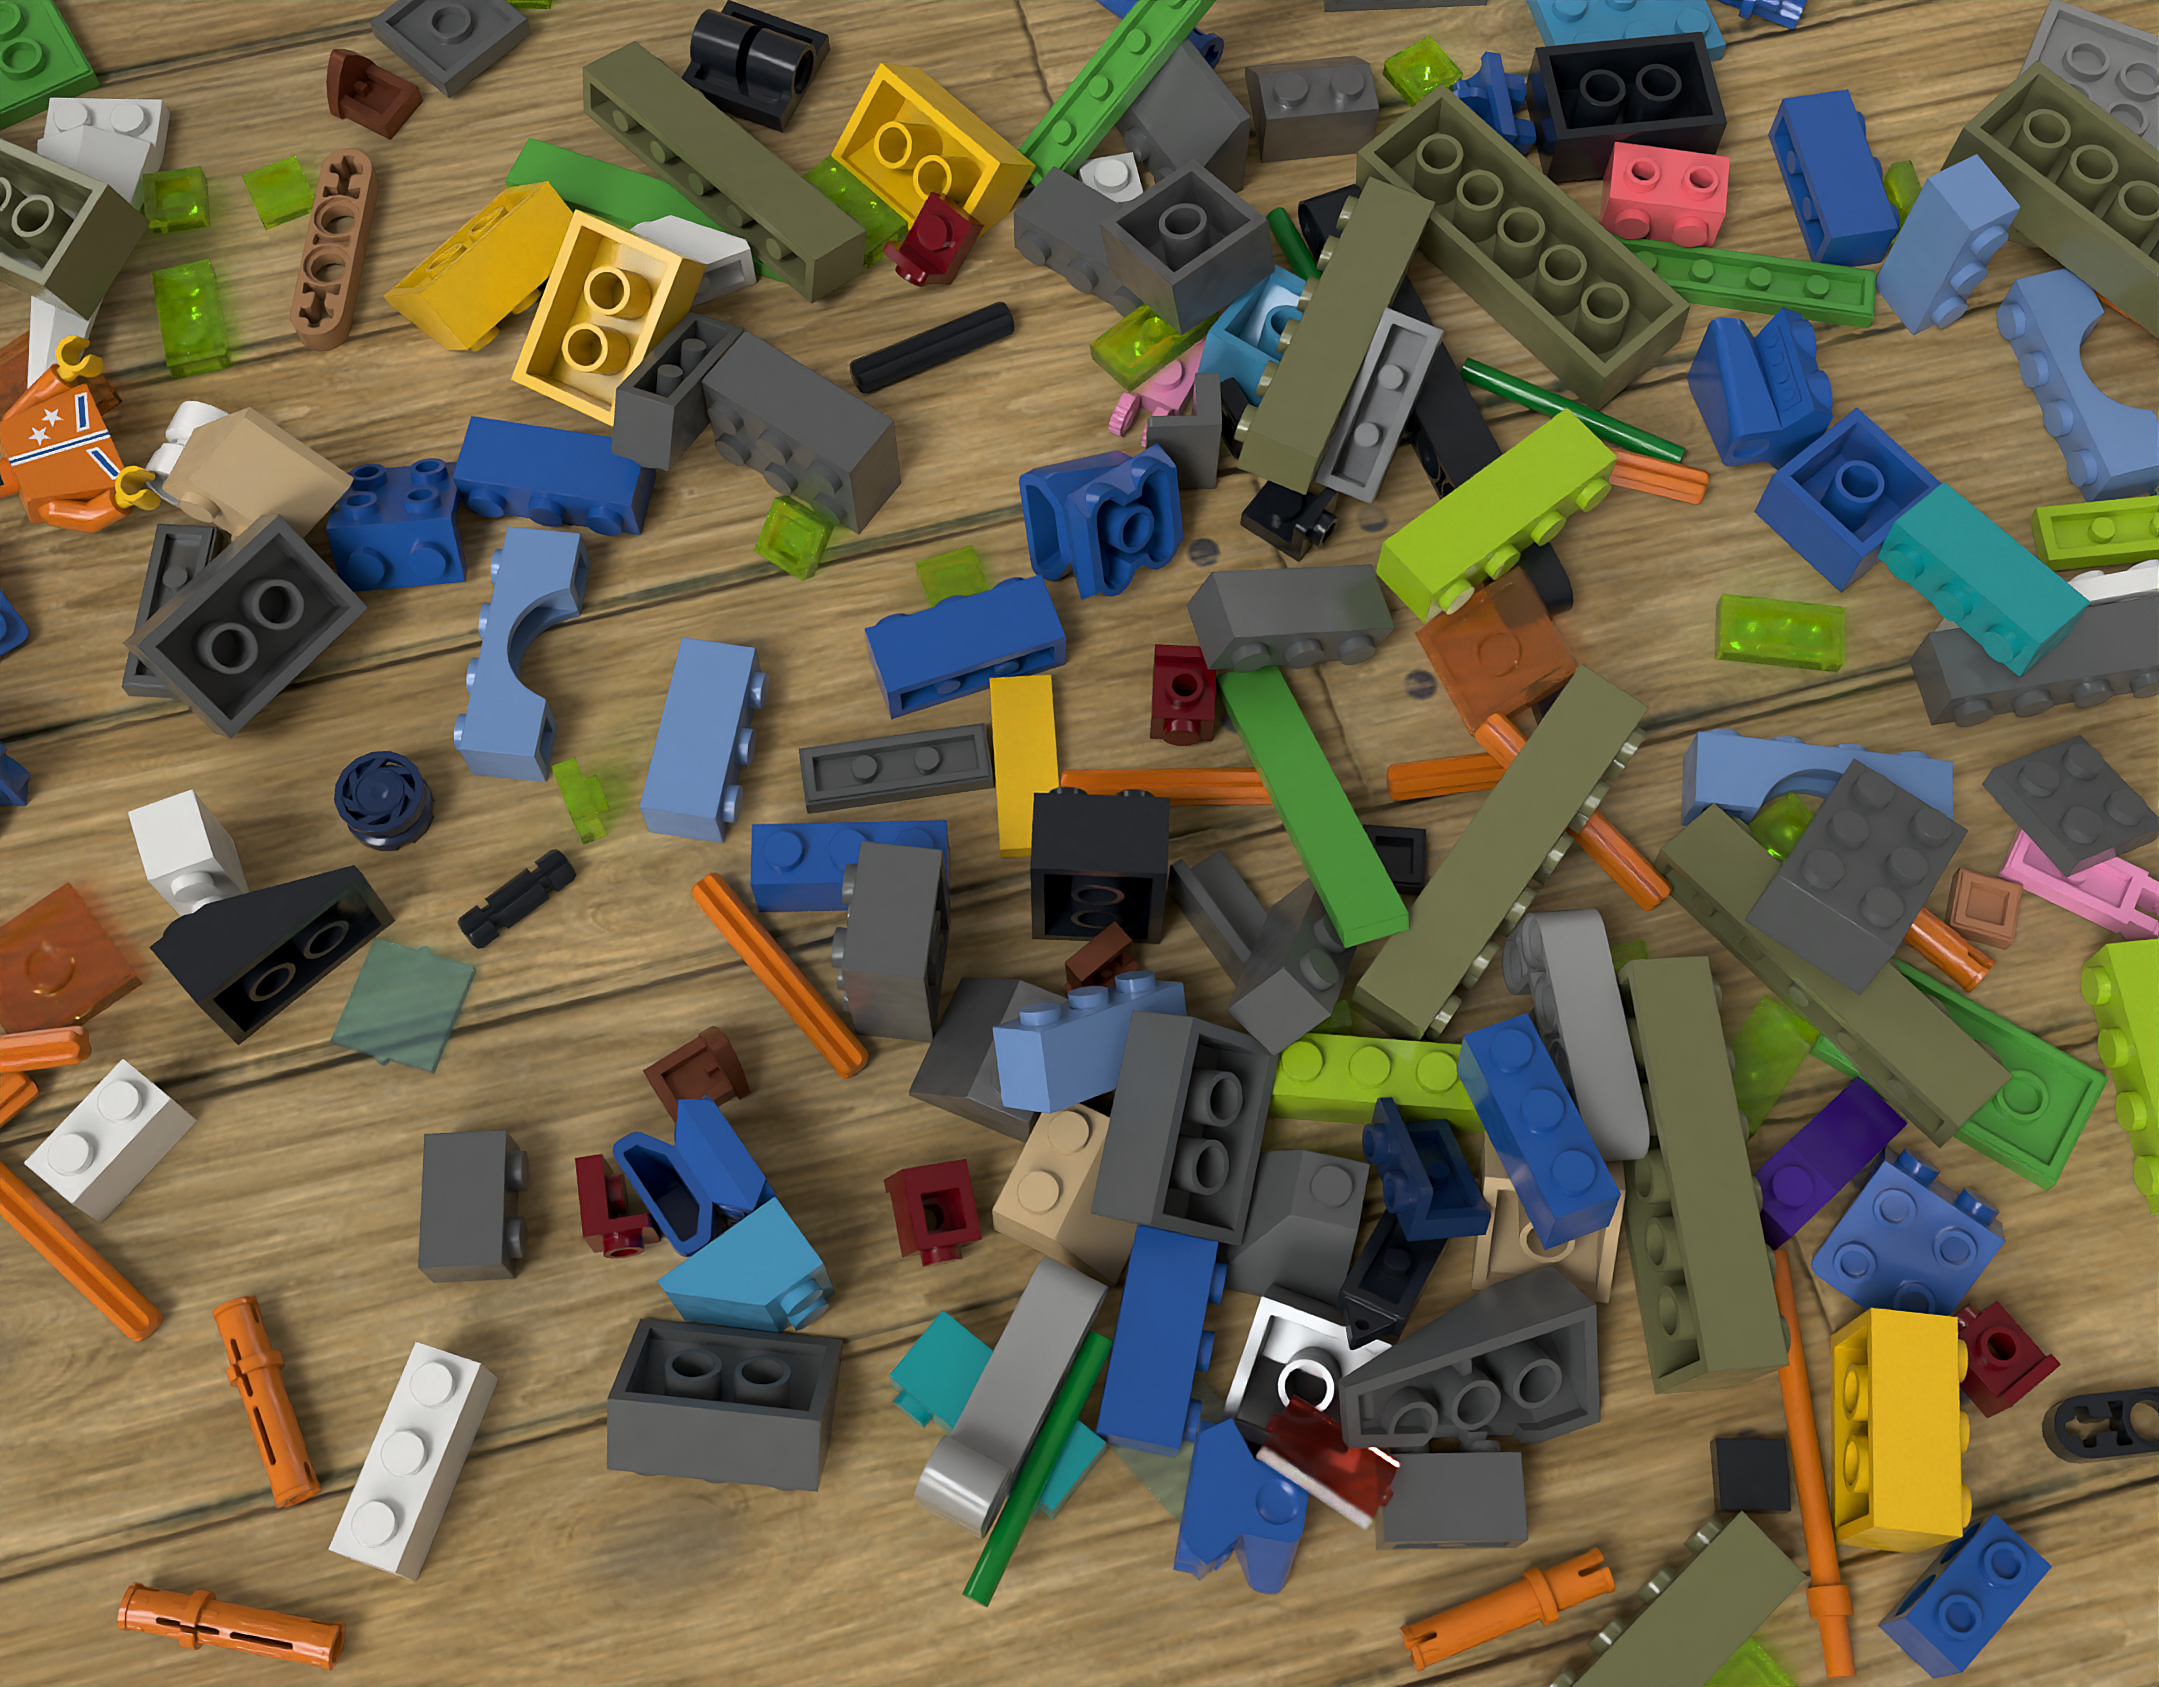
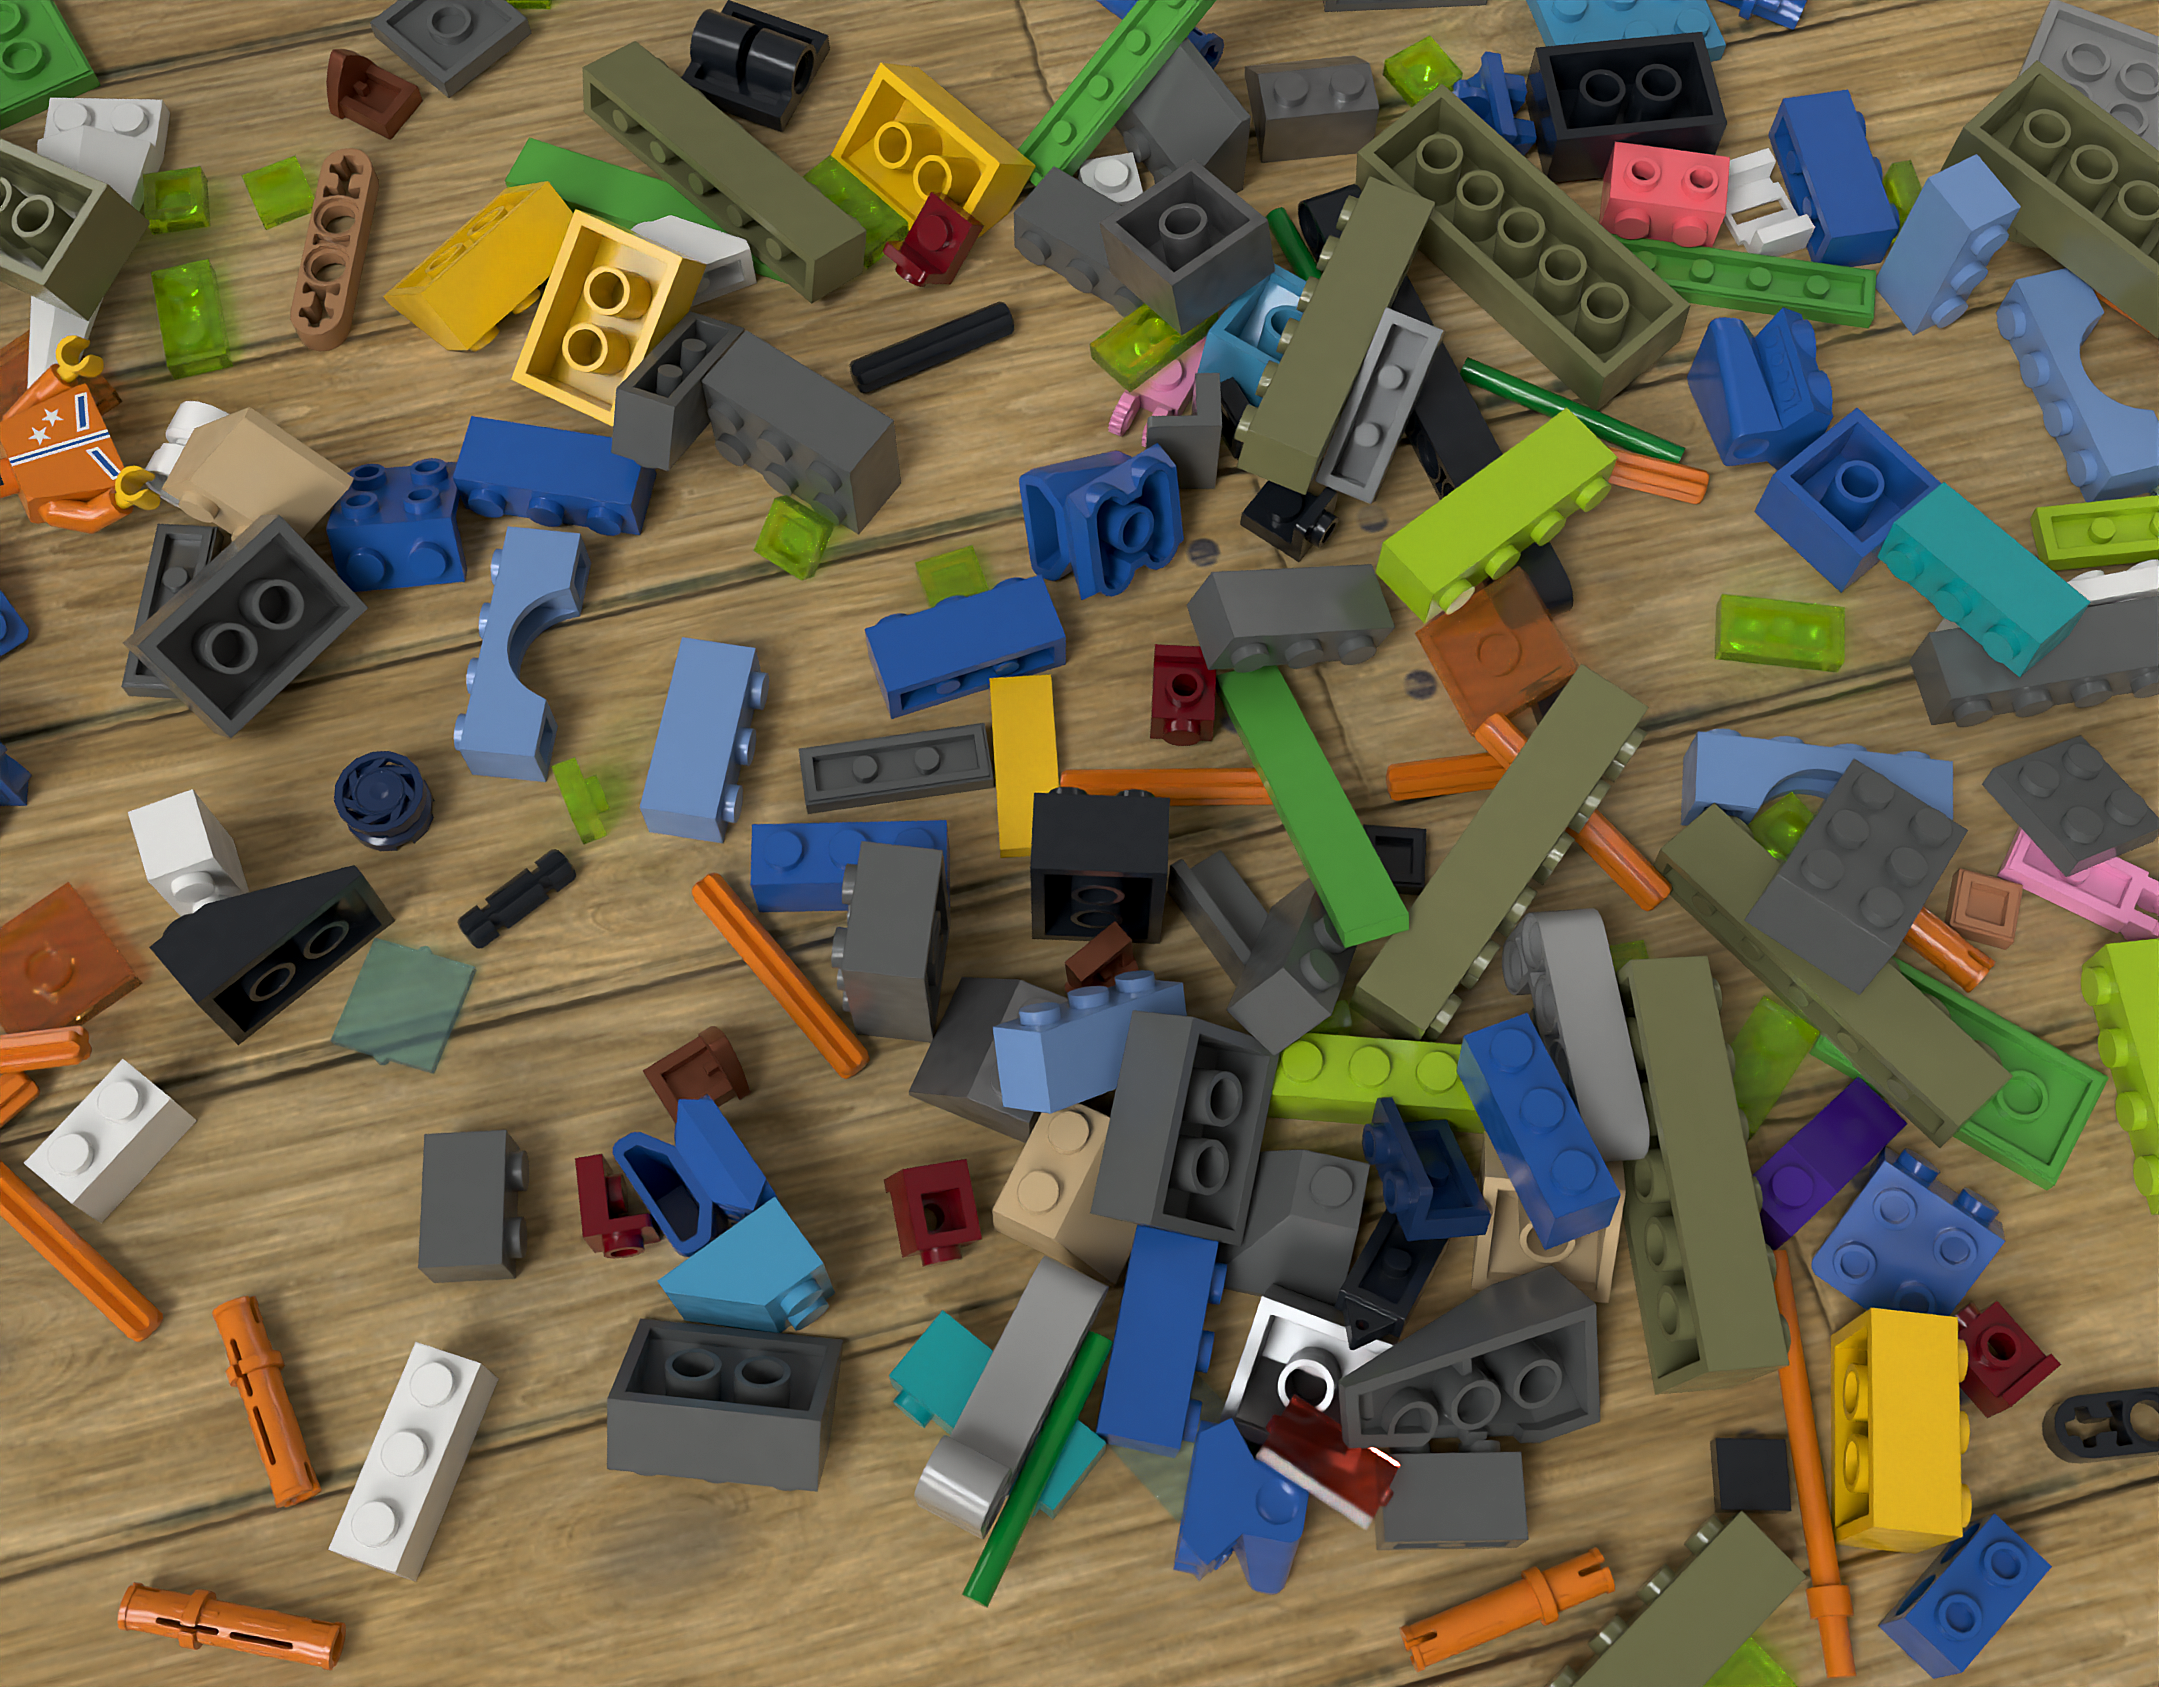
(1751, 187): none -> white piece

